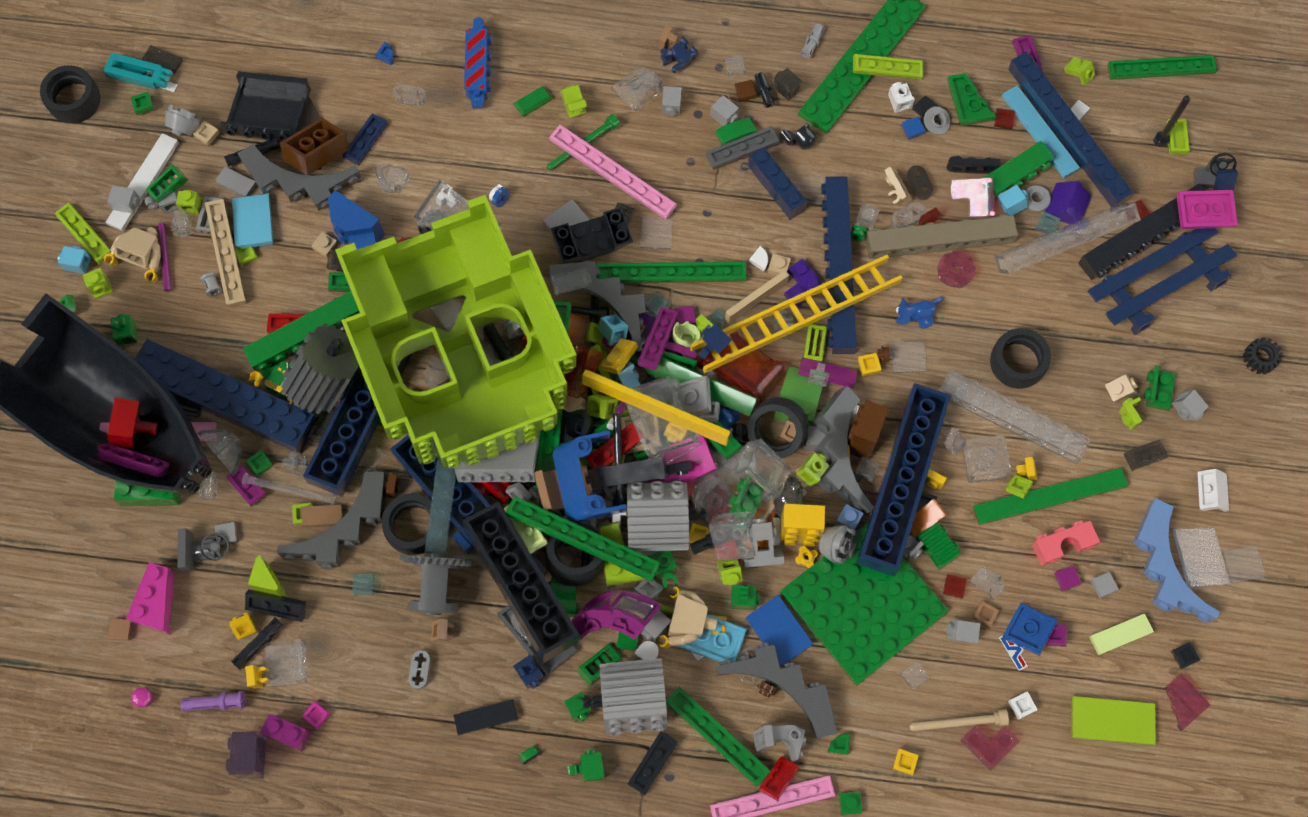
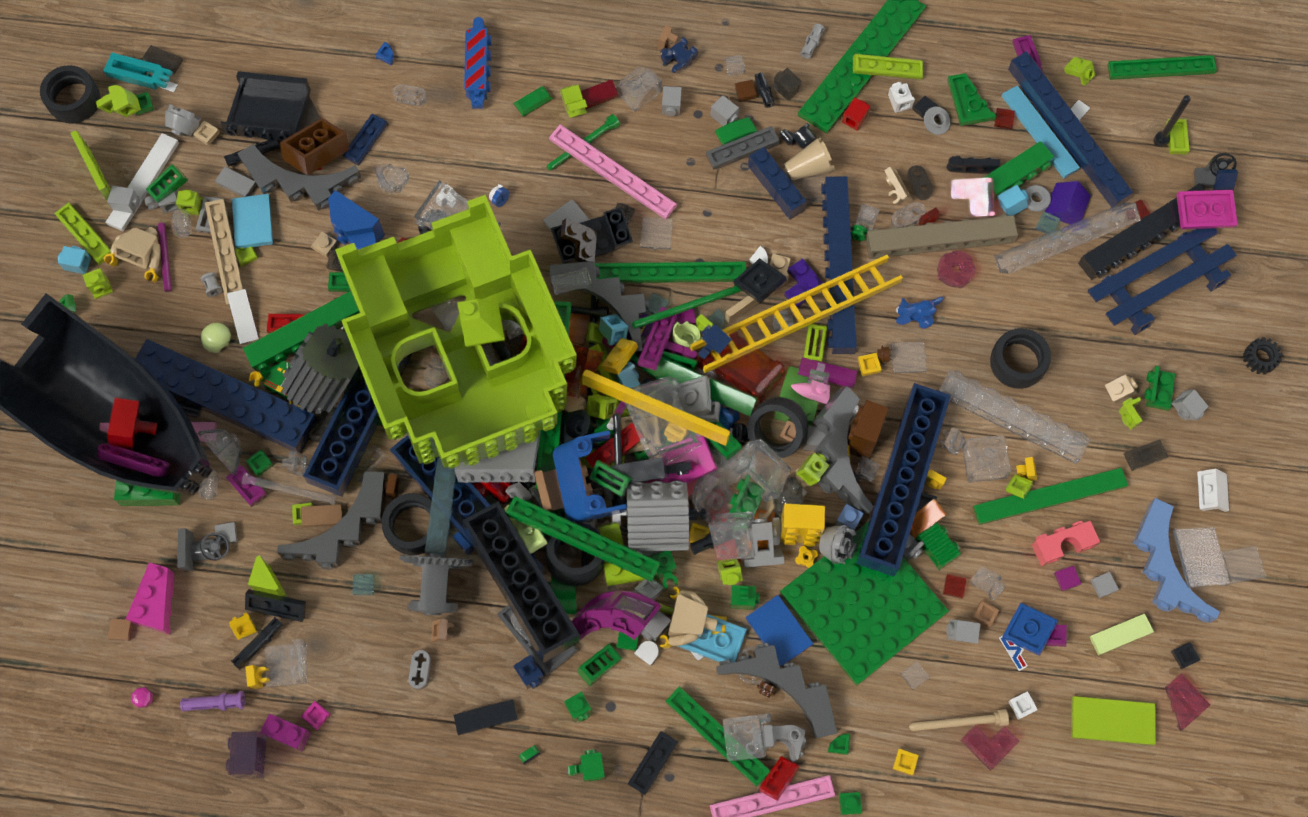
(91, 164): none -> lime tile
(119, 101): none -> lime brick
(123, 329): green brick -> none
(215, 337): none -> yellowish green hair
(242, 316): none -> white sticker
(480, 322): none -> lime slope
(583, 237): none -> dark brown plate
(599, 93): none -> dark red tile
(624, 485): none -> green tile
(631, 696): light grey piece -> none
(684, 307): none -> green piece
(745, 736): none -> clear bracket
(760, 280): none -> black tile
(809, 162): none -> tan cone
(814, 391): none -> bright pink plate
(856, 113): none -> red brick
(913, 127): blue tile -> none

